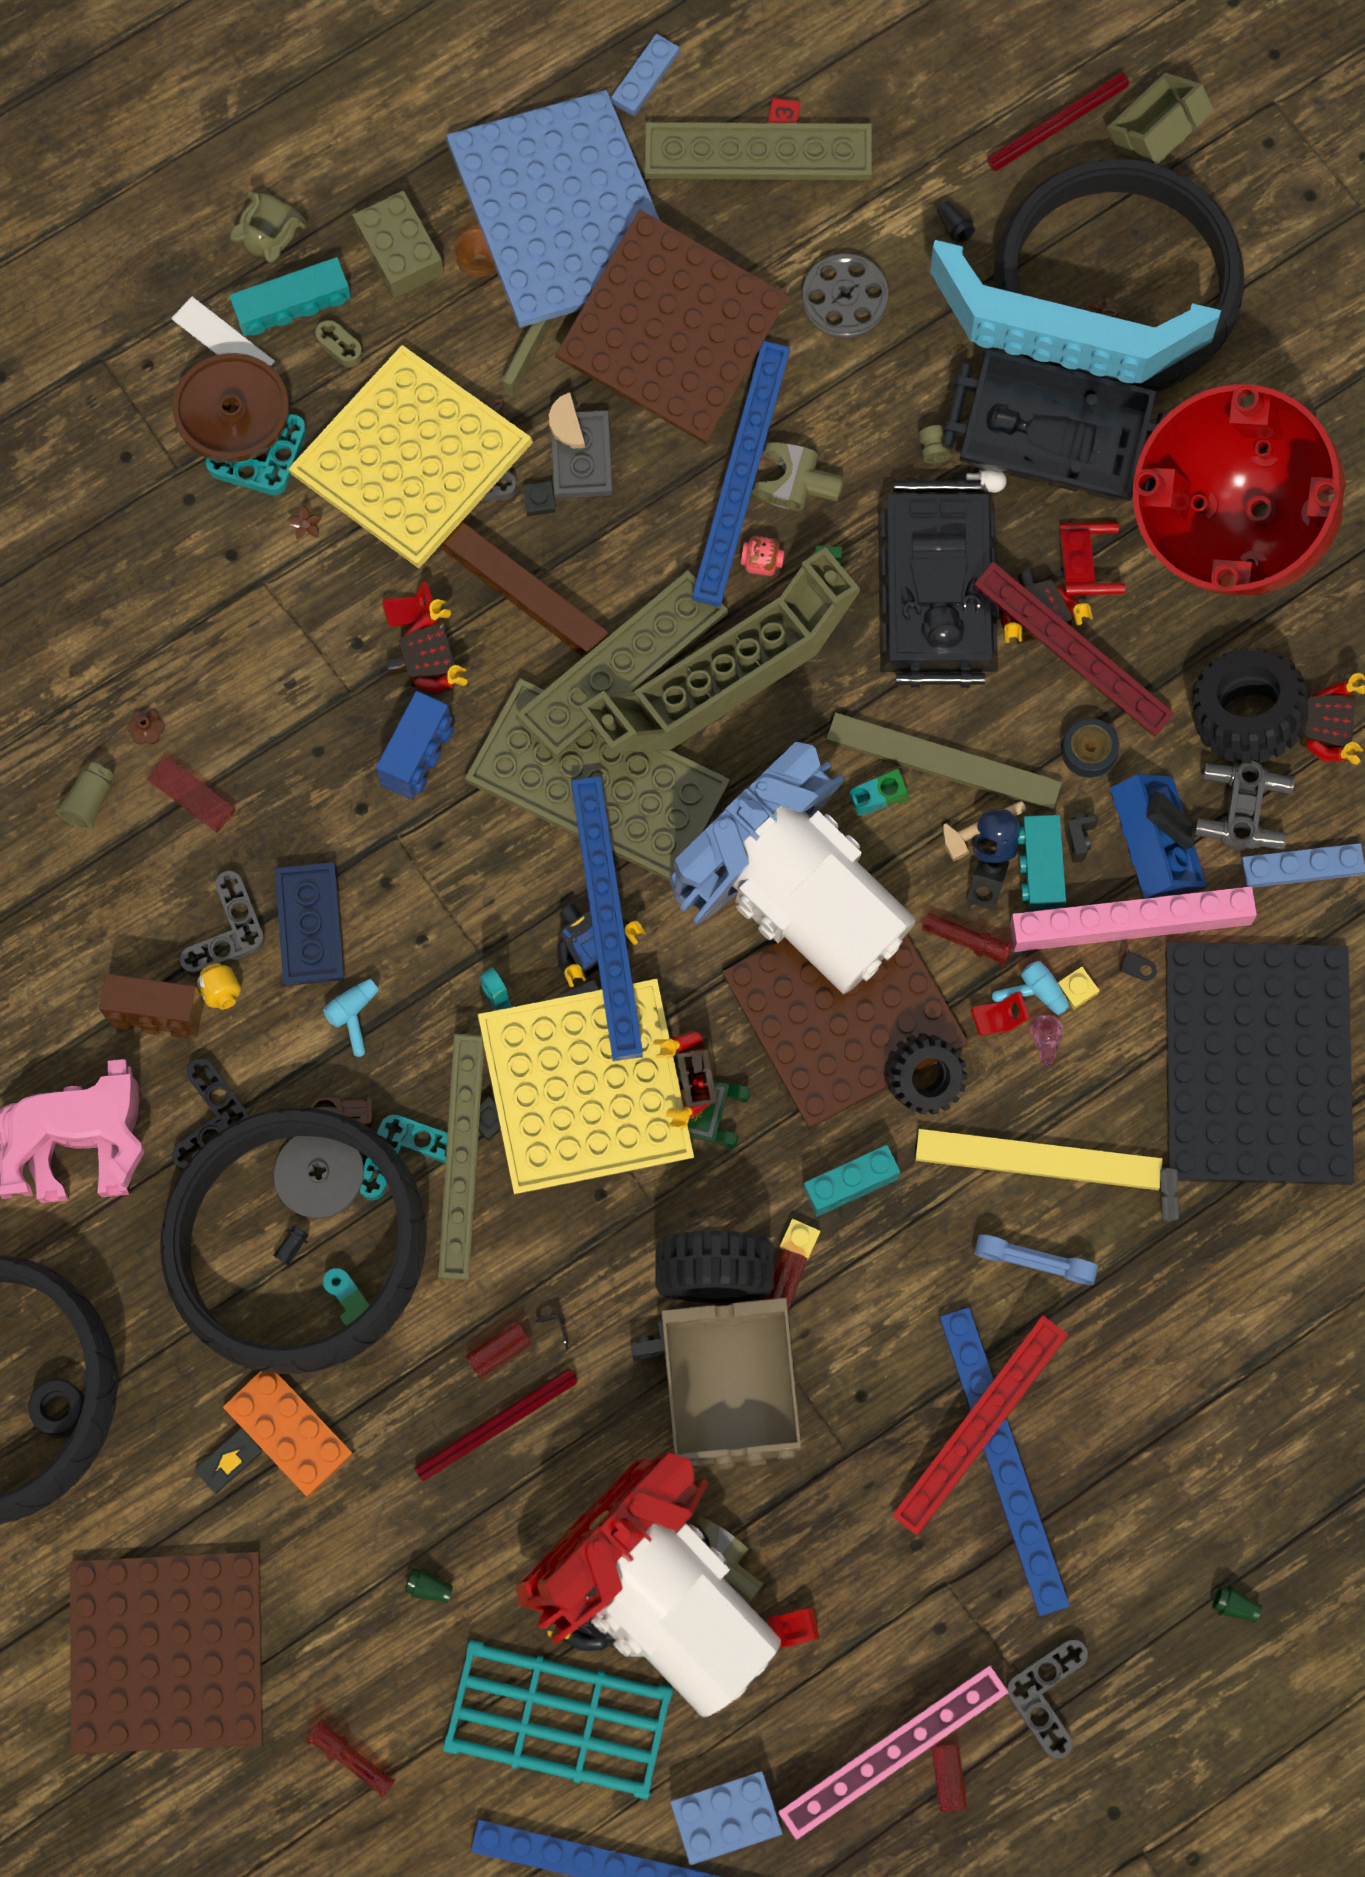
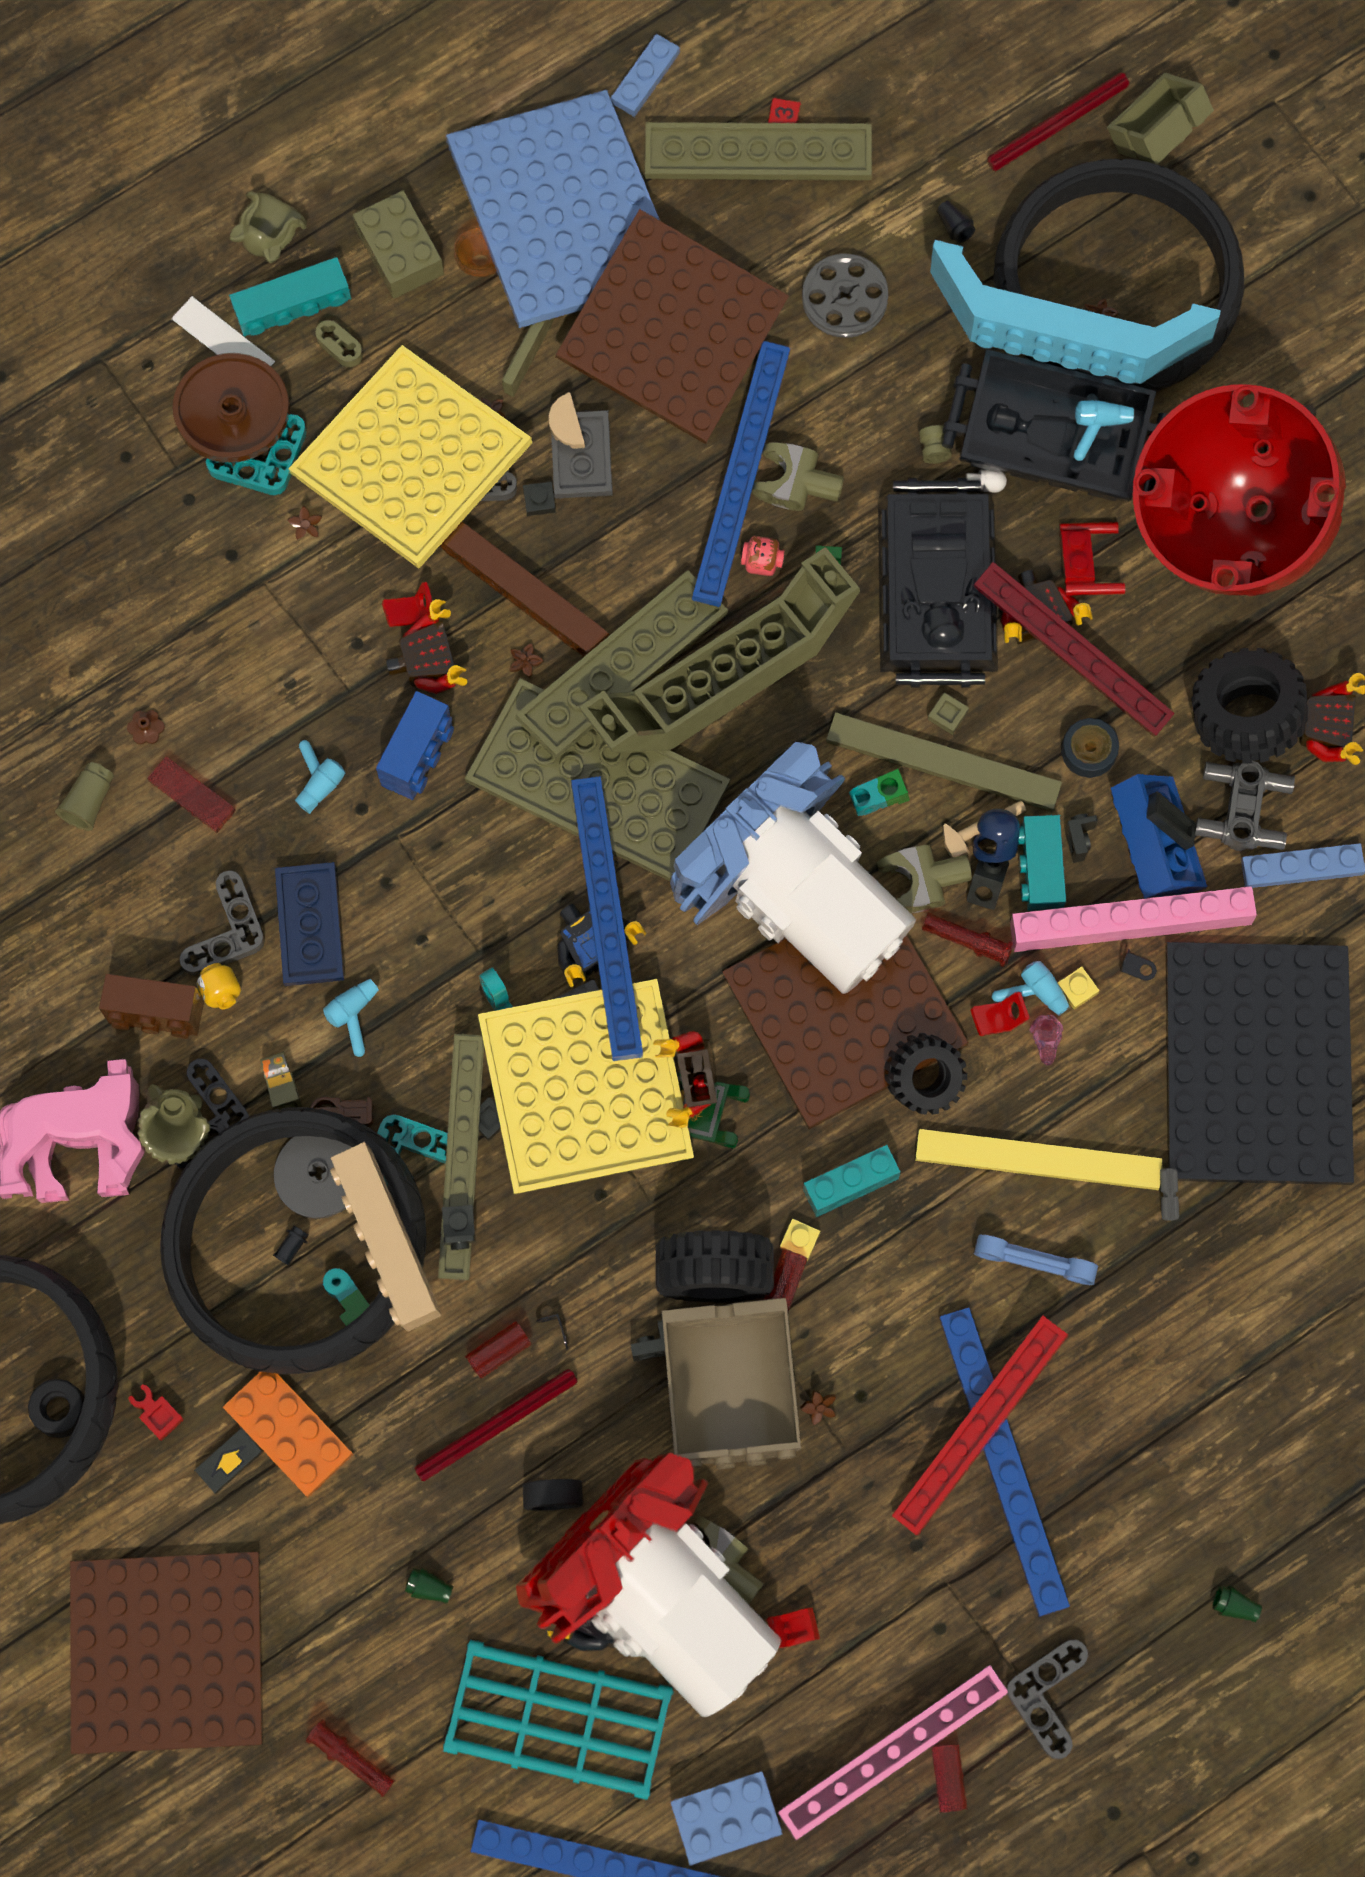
(158, 1415): none -> red plate
(172, 1125): none -> olive hair
(280, 1082): none -> olive leg
(323, 778): none -> medium azure piece
(385, 1236): none -> tan brick
(458, 1226): none -> pearl dark grey bracket
(525, 660): none -> reddish brown plant
(552, 1494): none -> black tyre
(819, 1406): none -> reddish brown plant
(925, 876): none -> olive connector
(948, 713): none -> olive plate
(1095, 415): none -> medium azure piece

